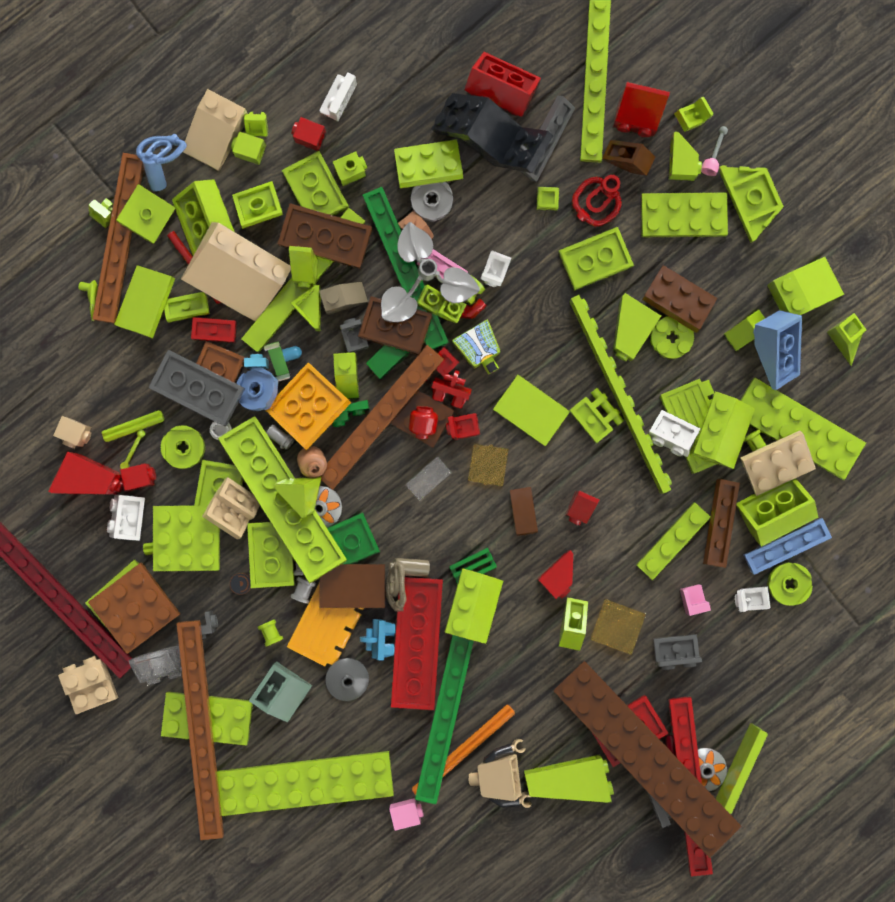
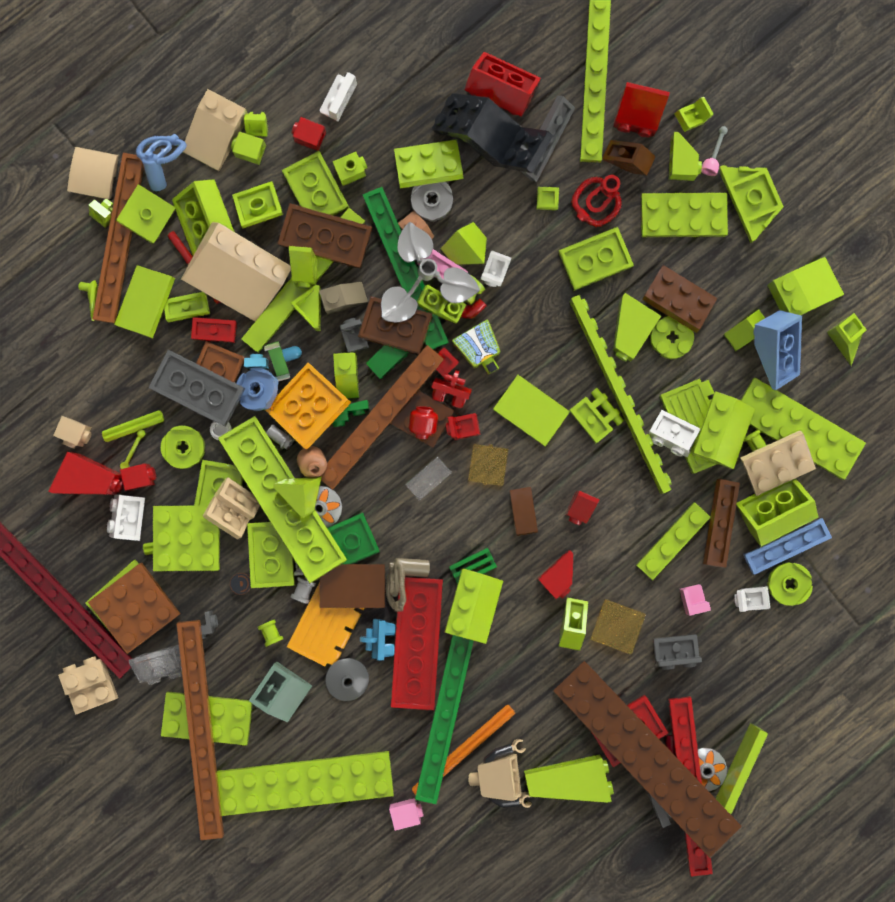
(92, 173): none -> tan slope
(466, 246): none -> lime slope

